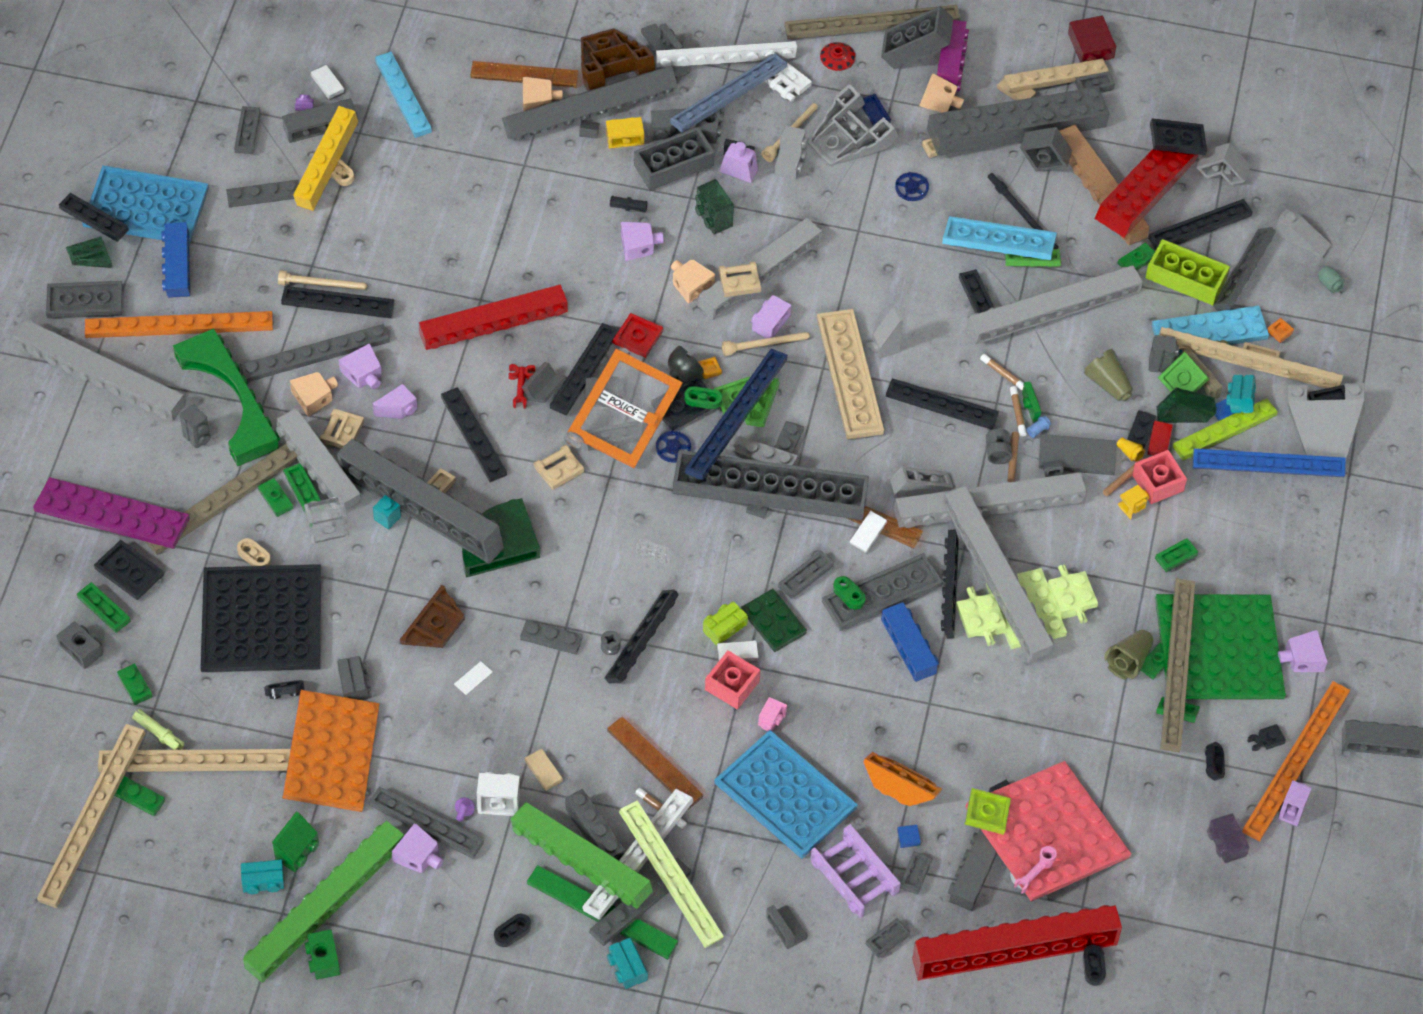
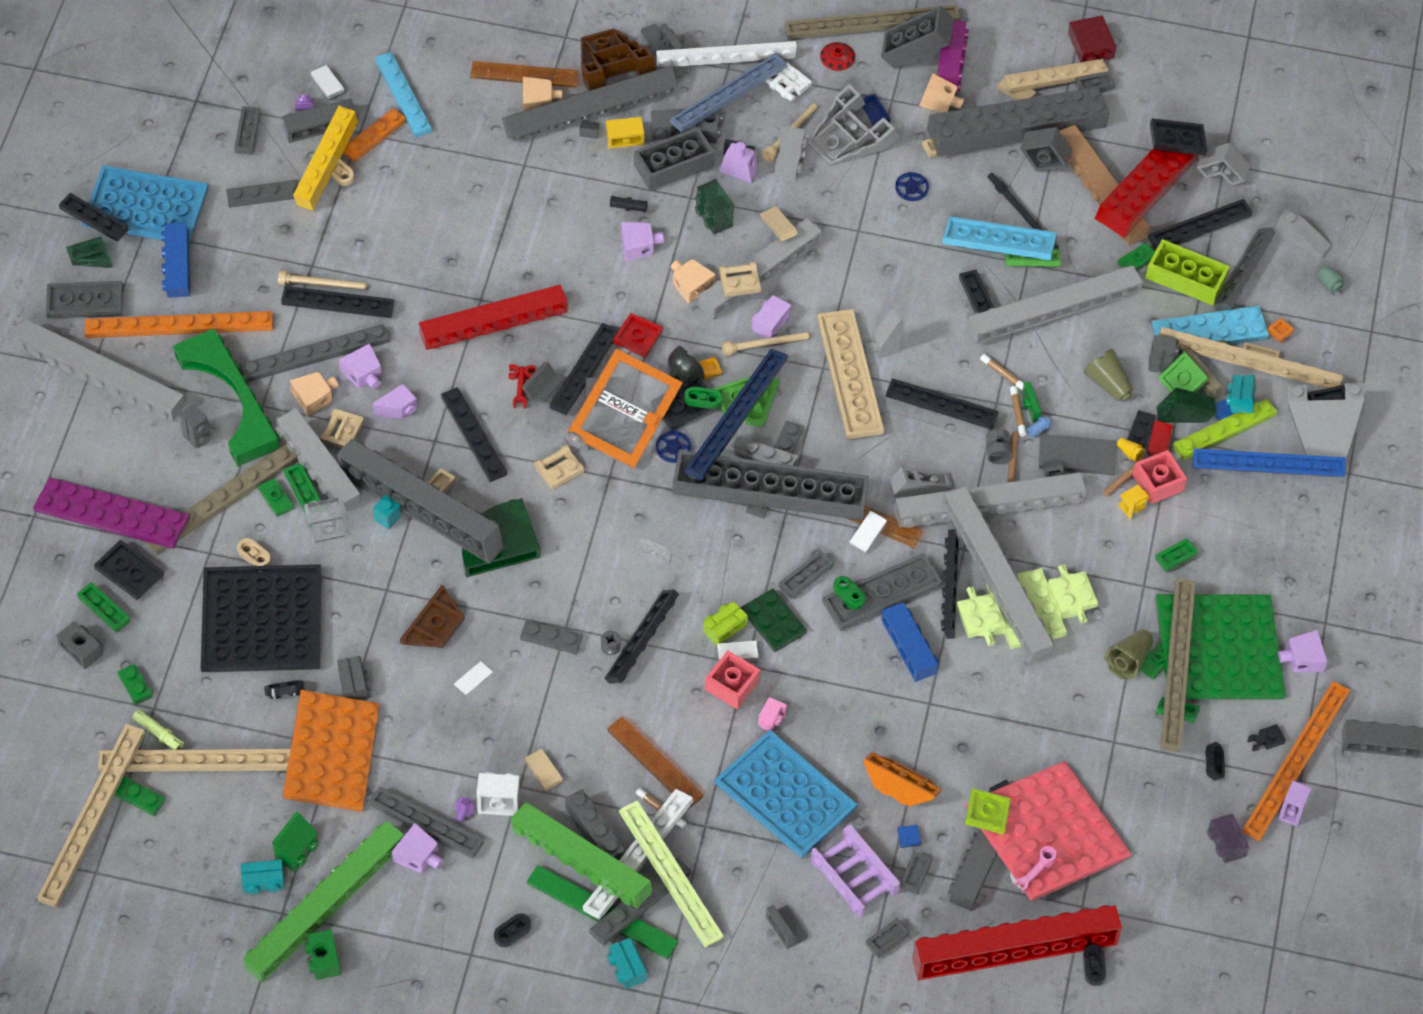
(374, 134): none -> orange plate
(778, 224): none -> tan tile

